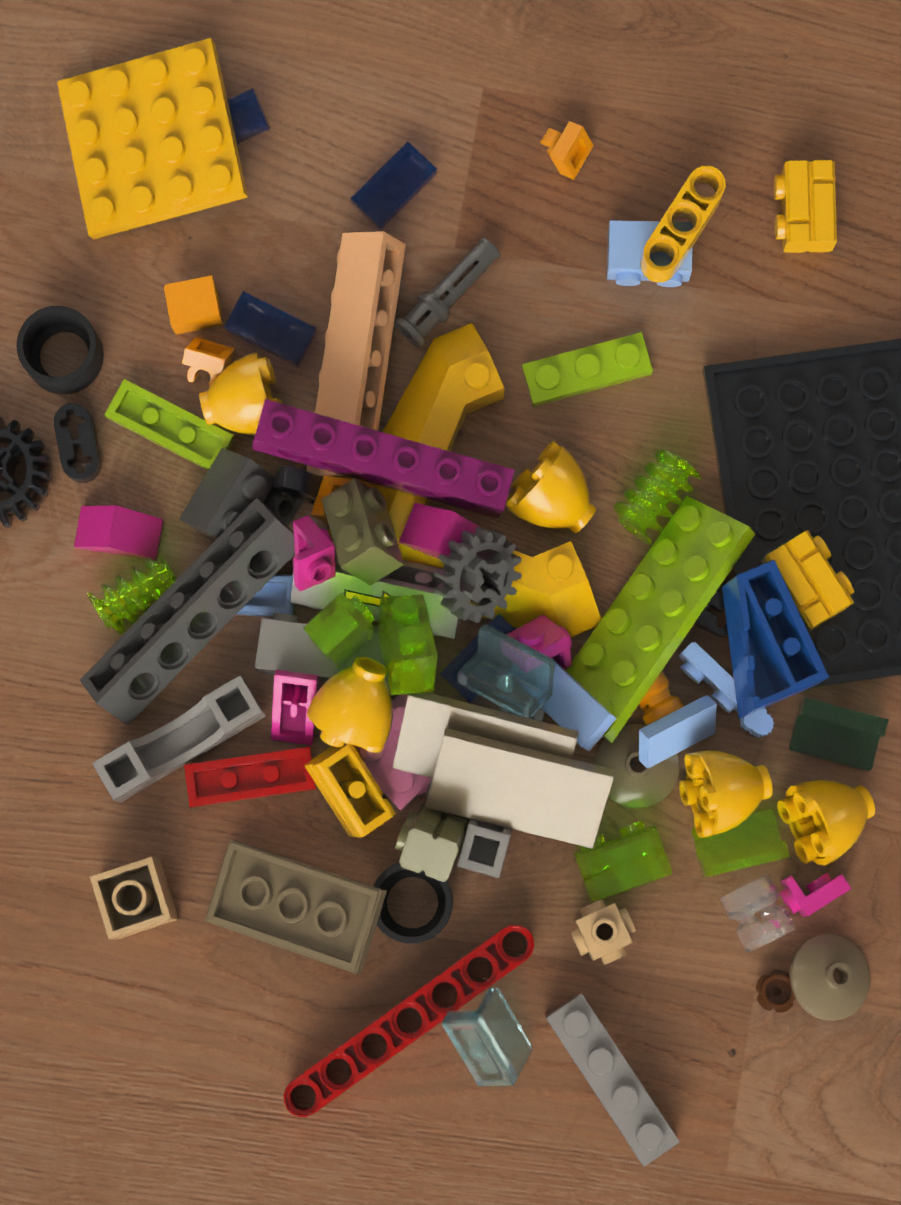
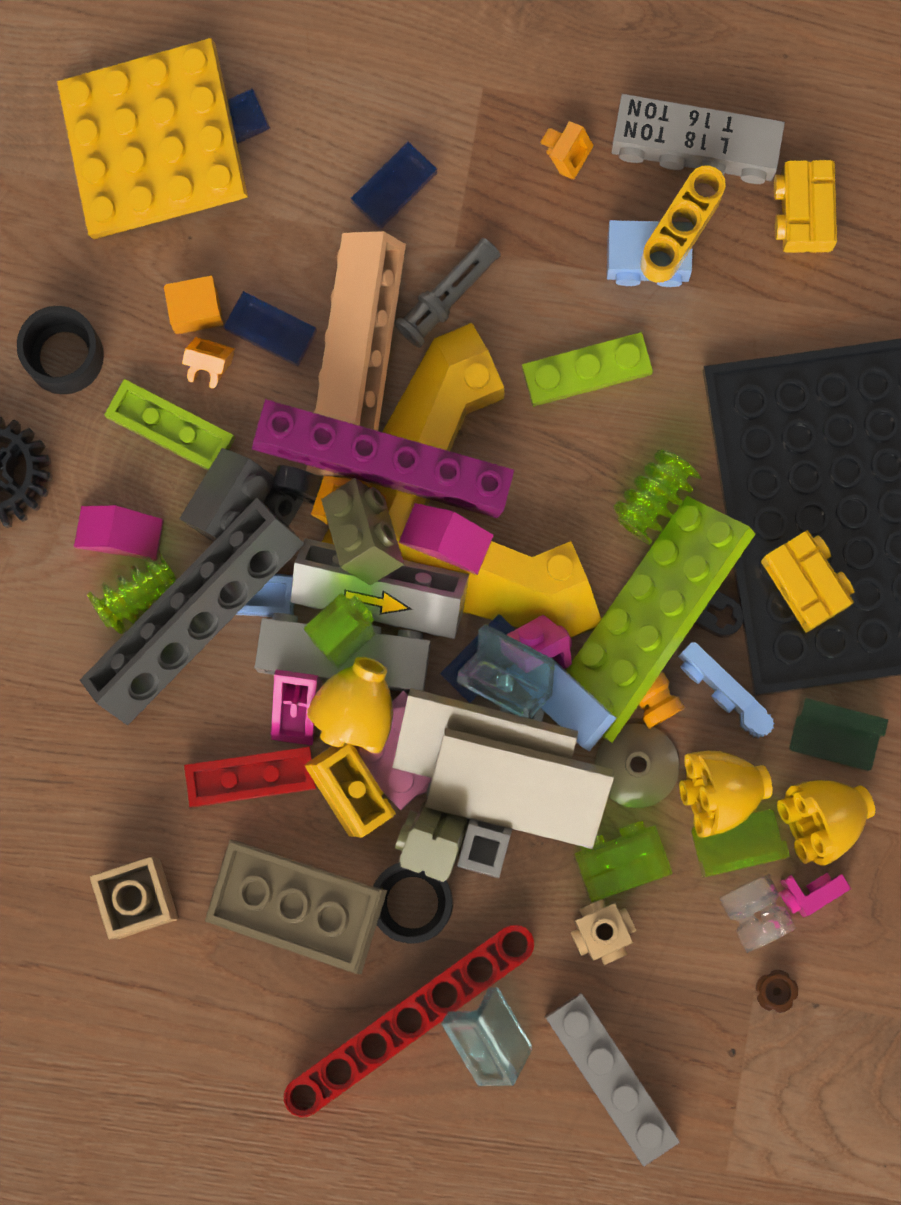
(67, 444): black beam -> none
(180, 741): light grey arch -> none
(239, 394): yellow piece -> none
(314, 554): dark pink bracket -> none
(407, 644): clear neon green brick -> none
(477, 574): dark grey gear -> none
(553, 492): yellow piece -> none
(677, 731): light blue tile -> none
(697, 137): none -> light grey brick
(767, 640): blue wedge -> none
(813, 977): dark tan dish -> none

